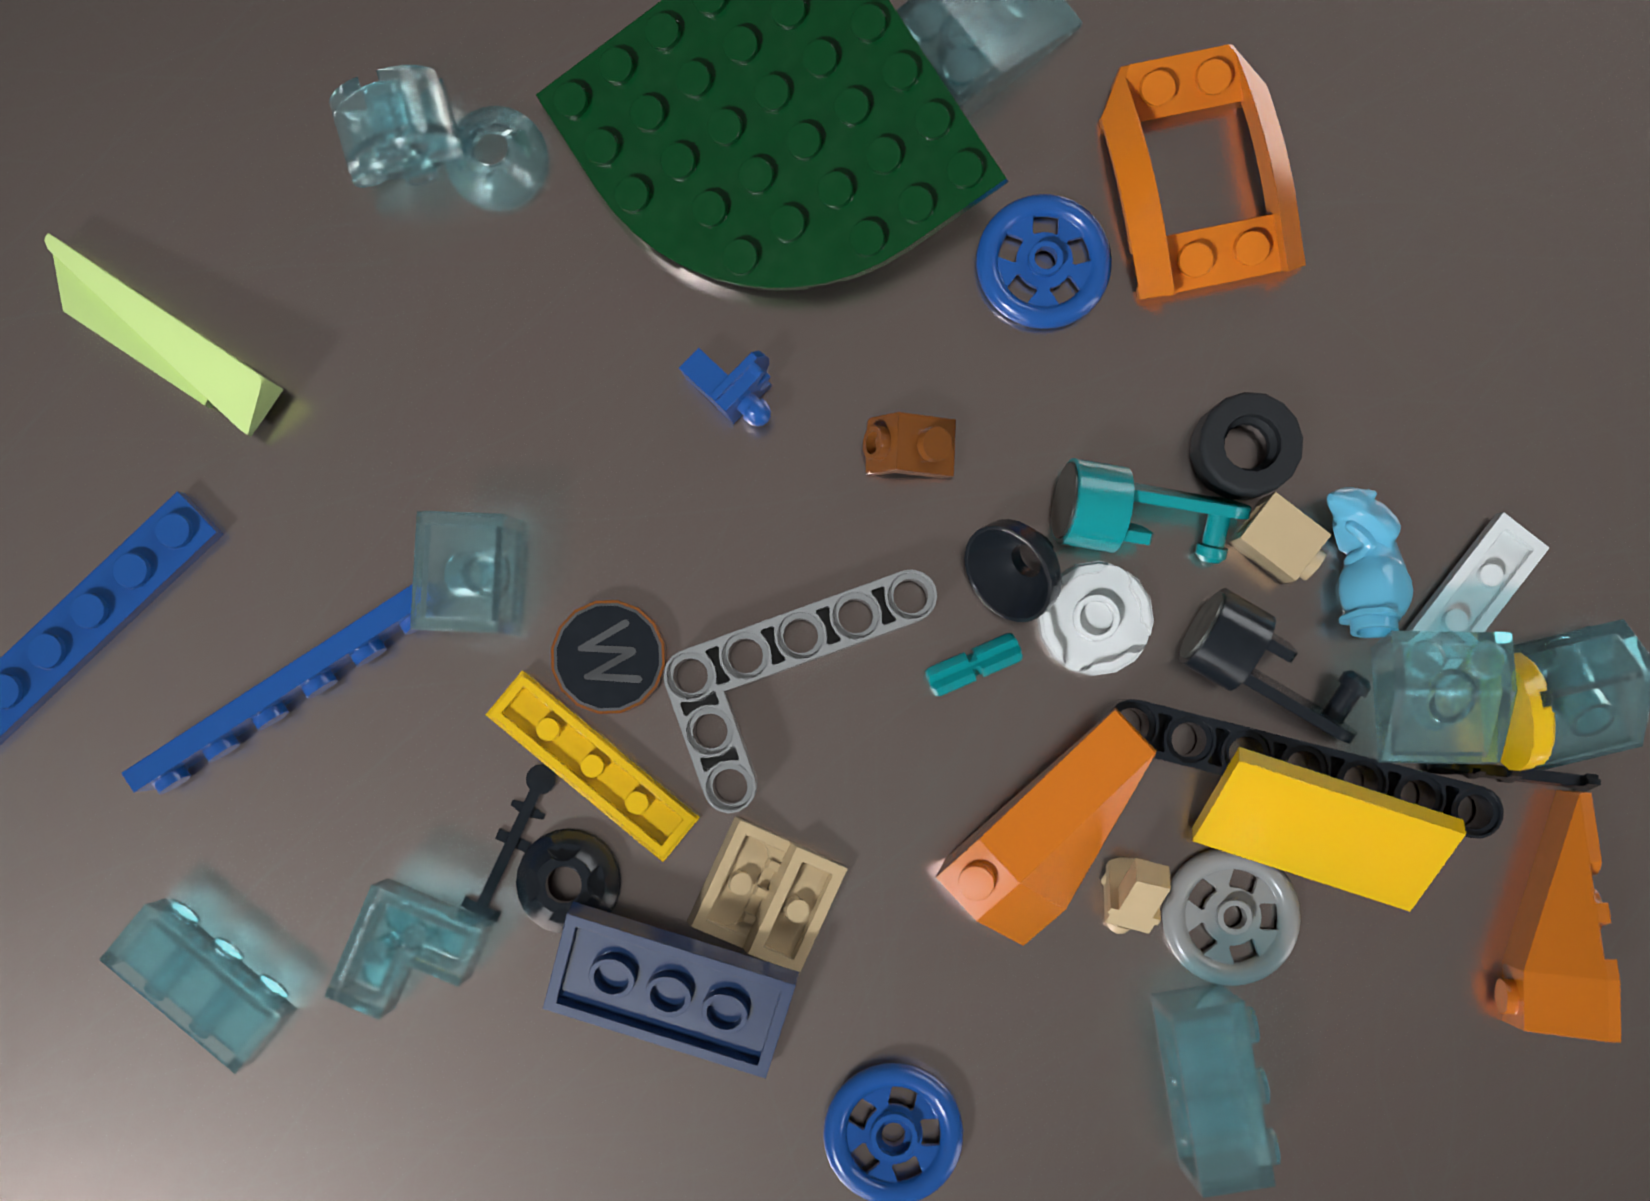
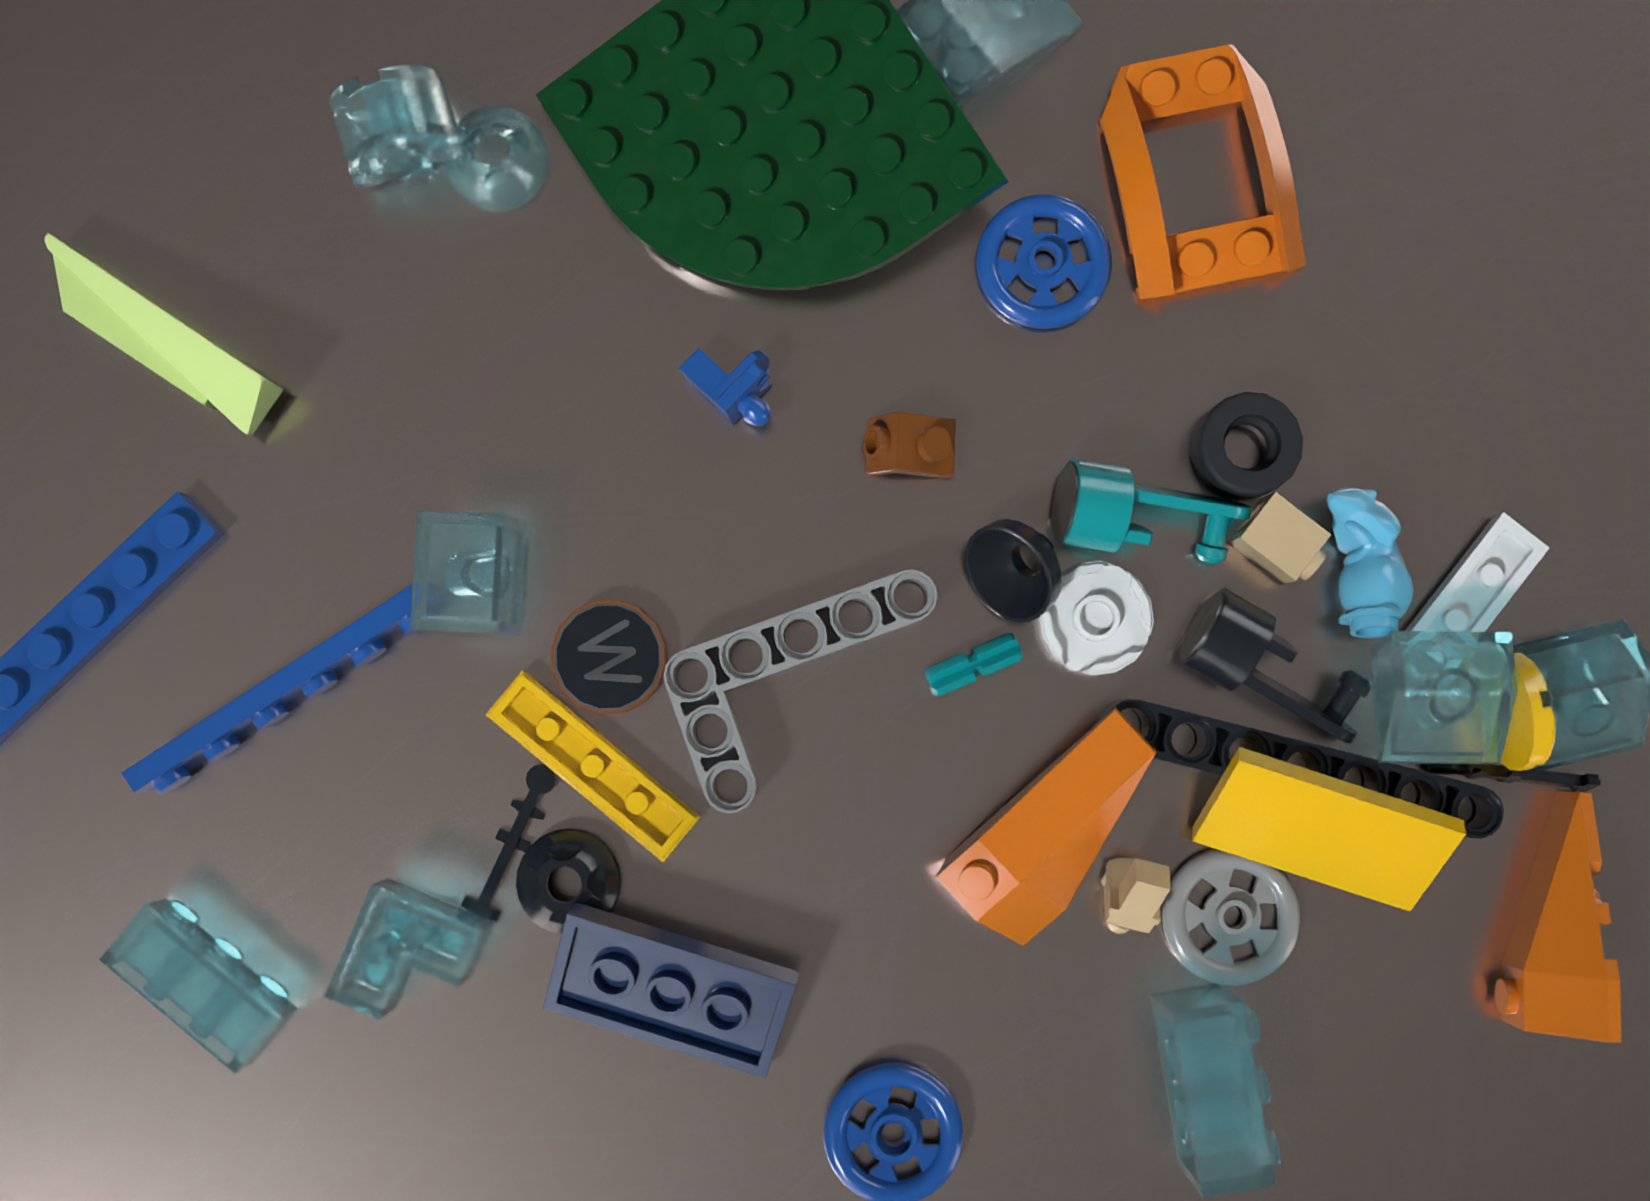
(766, 895): tan slope -> none

